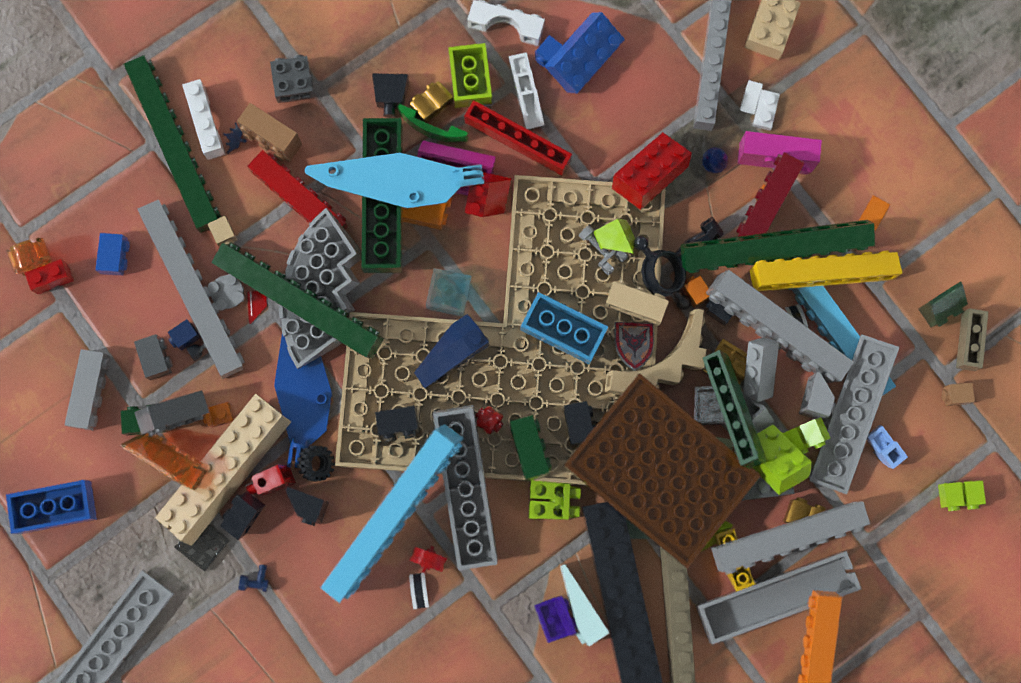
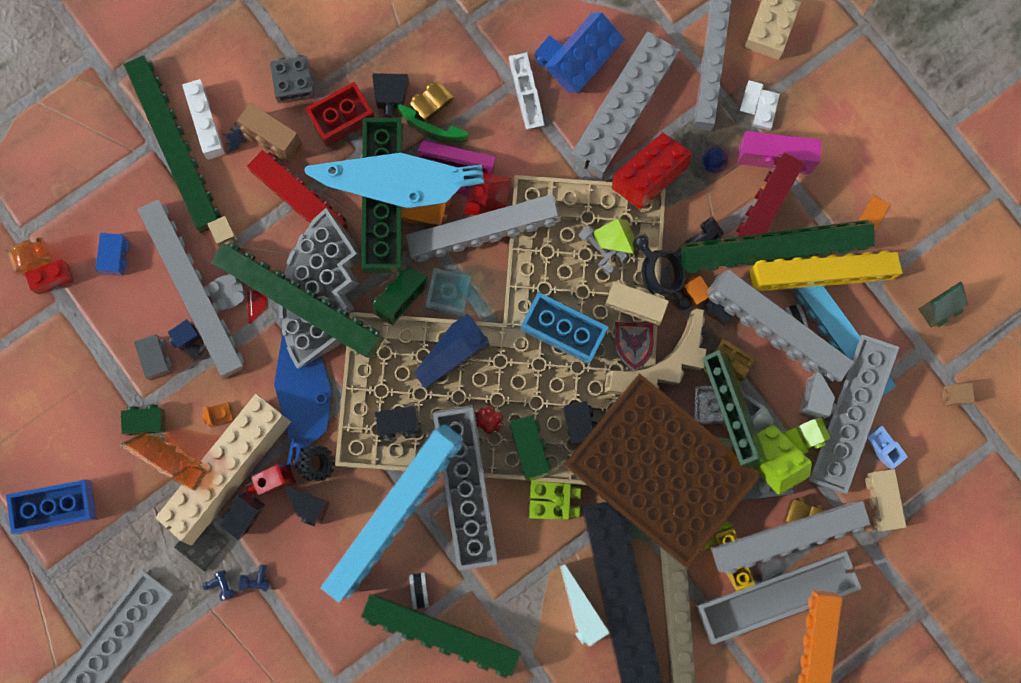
(87, 390): light grey brick -> none
(172, 413): dark grey brick -> none
(220, 579): none -> dark blue piece
(339, 113): none -> red brick
(400, 295): none -> dark green brick
(428, 559): red wheel -> none
(441, 635): none -> dark green brick
(470, 75): lime brick -> none
(483, 228): none -> light grey brick
(484, 15): white arch -> none
(517, 138): red brick -> none
(555, 618): dark purple bracket -> none
(624, 104): none -> light grey piece
(760, 369): light grey brick -> none
(772, 567): none -> clear brick
(885, 500): none -> tan brick
(962, 494): lime piece -> none
(972, 339): dark tan brick -> none

